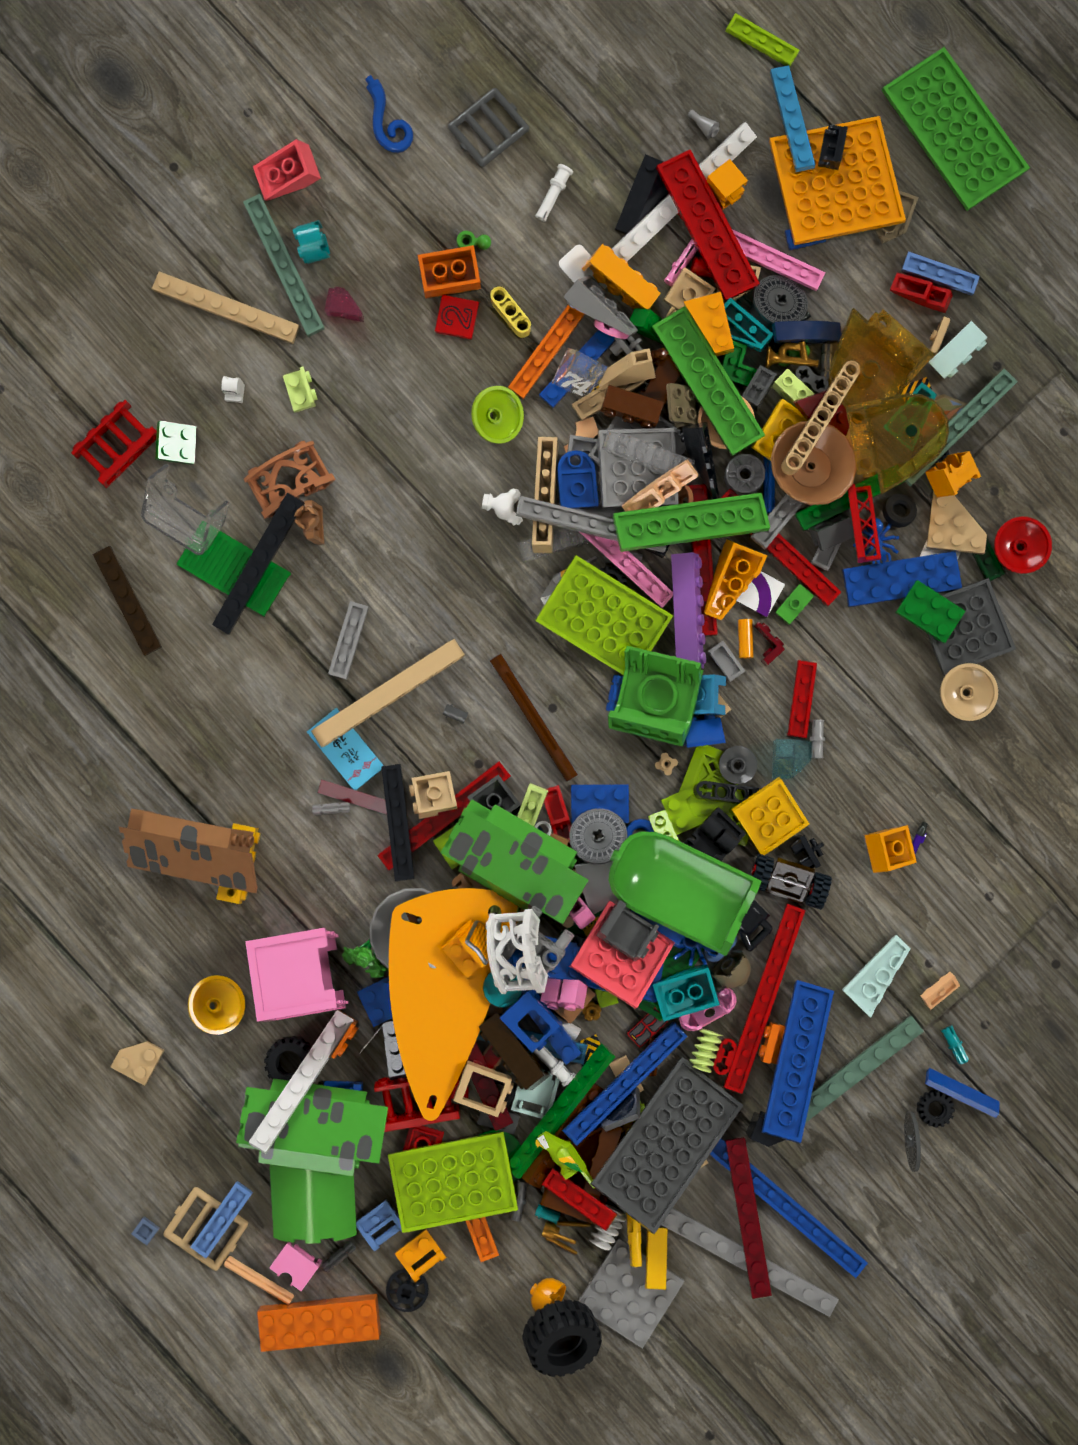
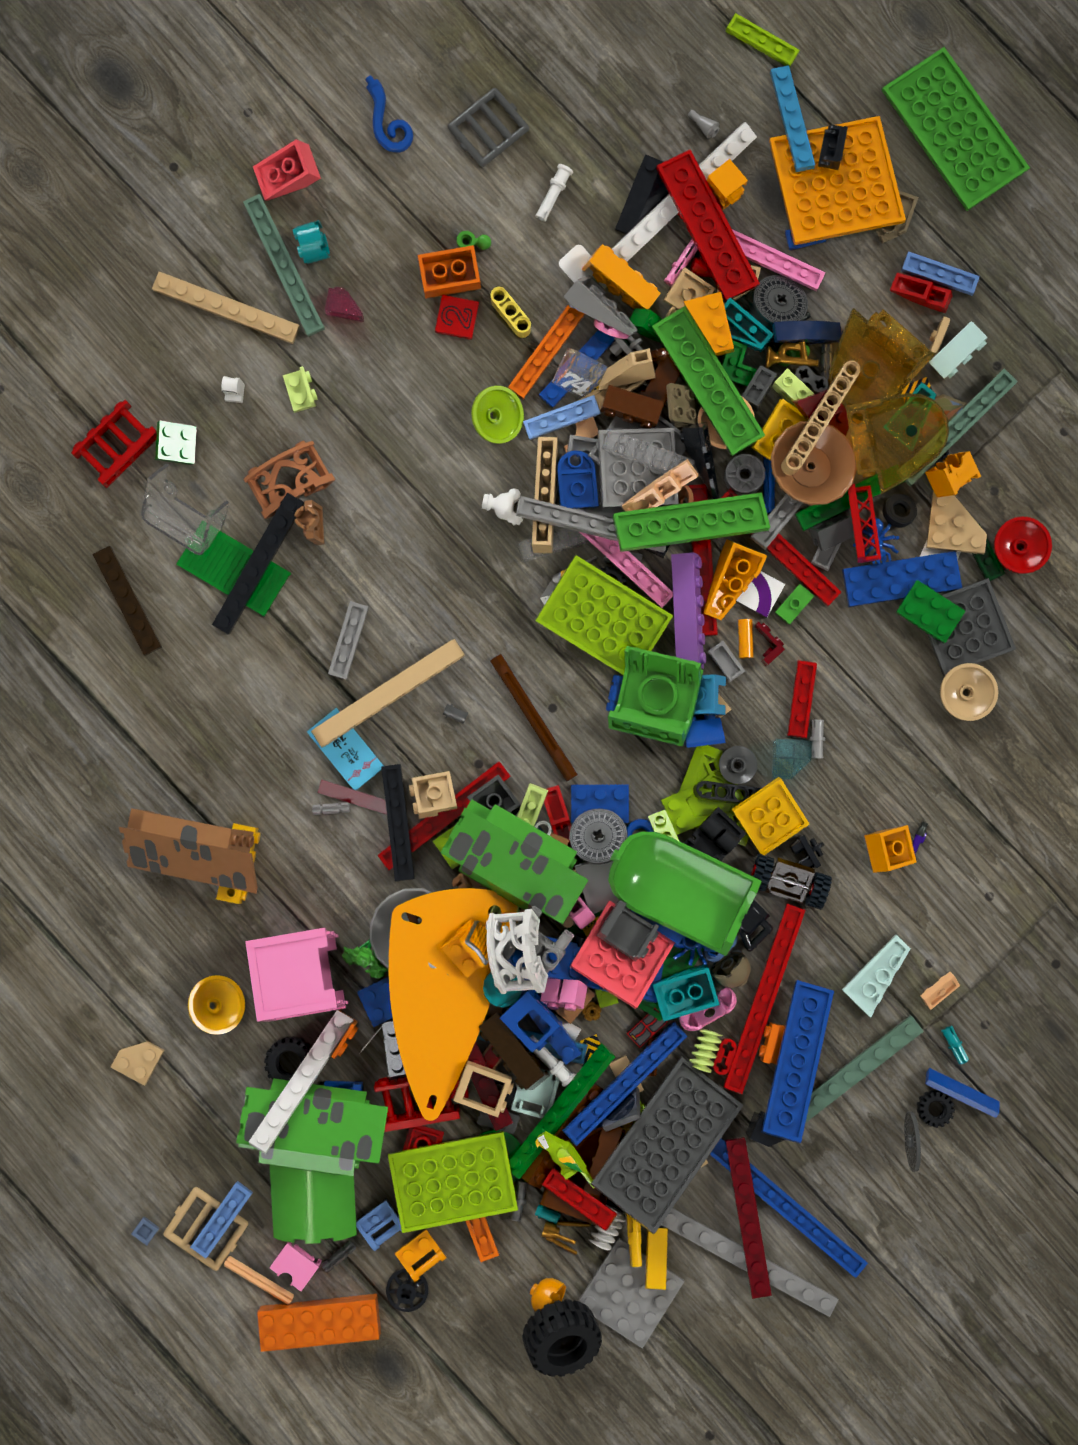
(562, 417): none -> light blue tile
(661, 764): tan plate -> none

